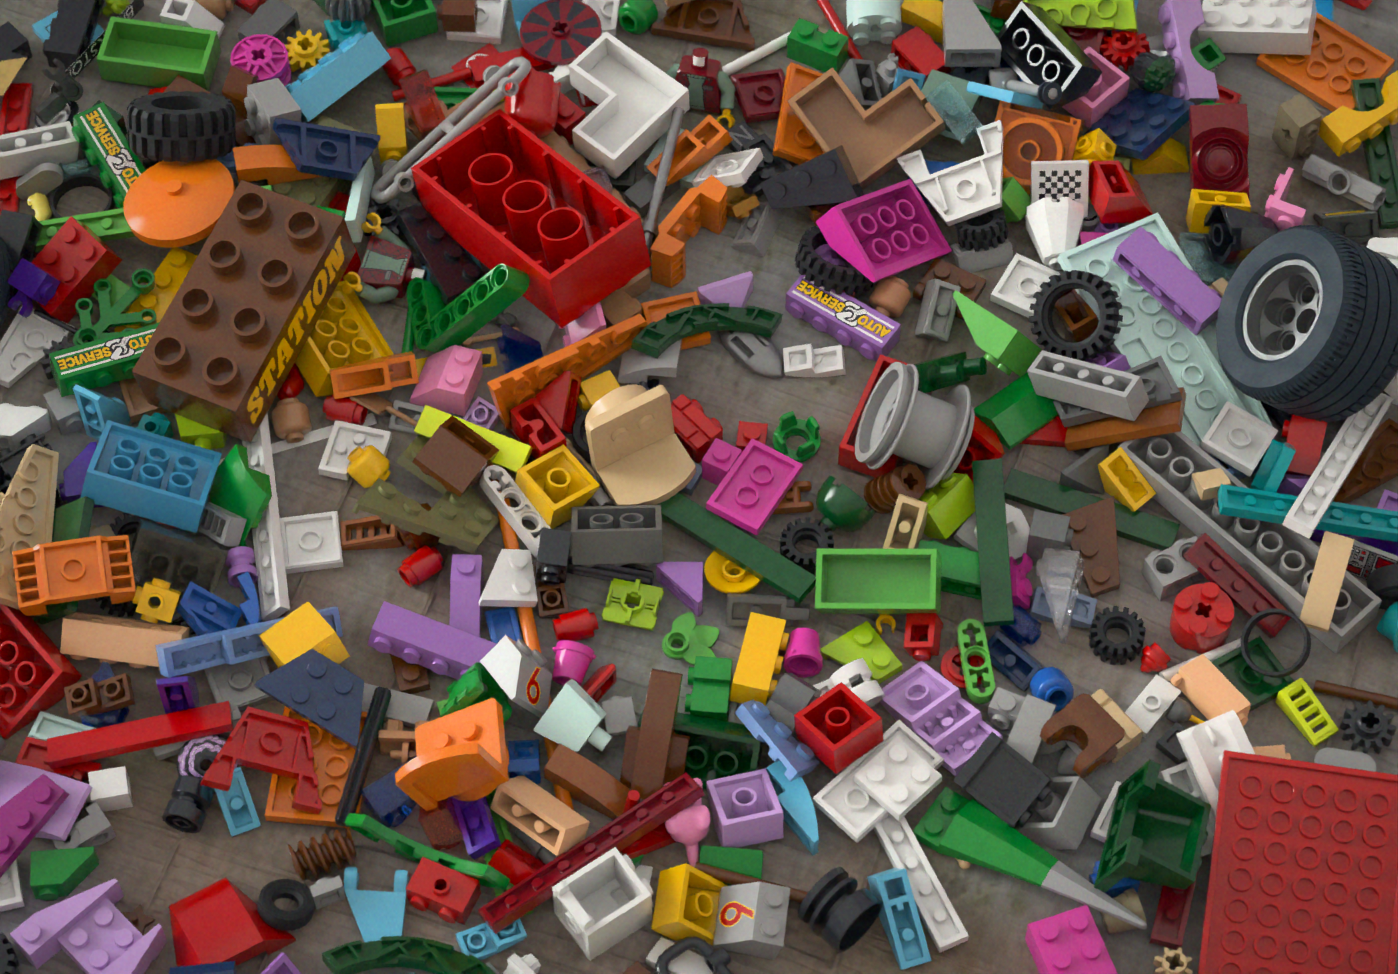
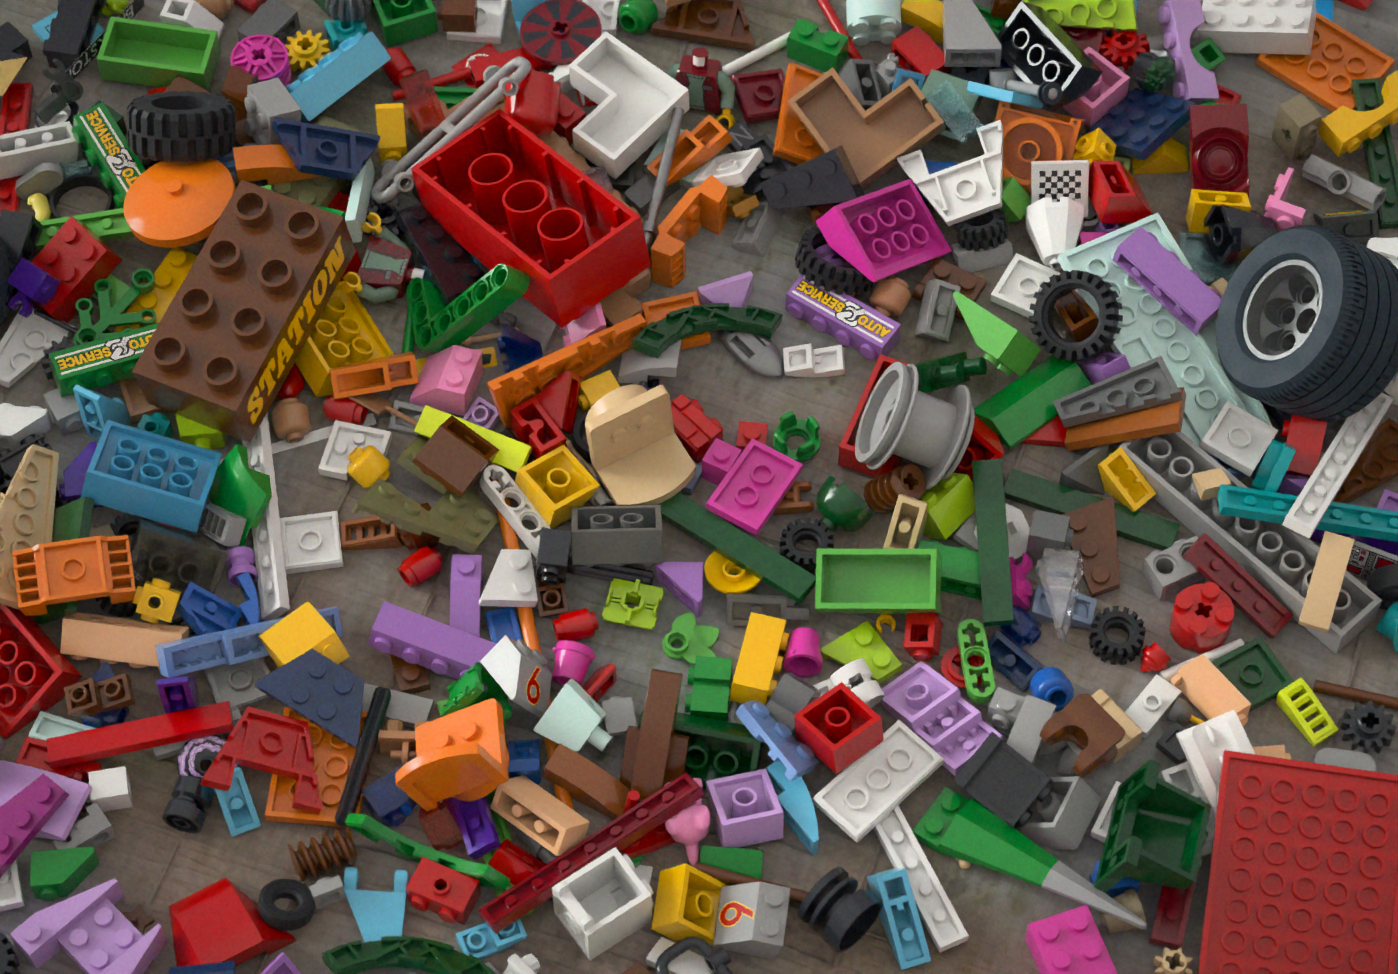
(897, 778): white plate -> none
(1088, 385): light grey brick -> none
(1248, 628): black tyre -> none

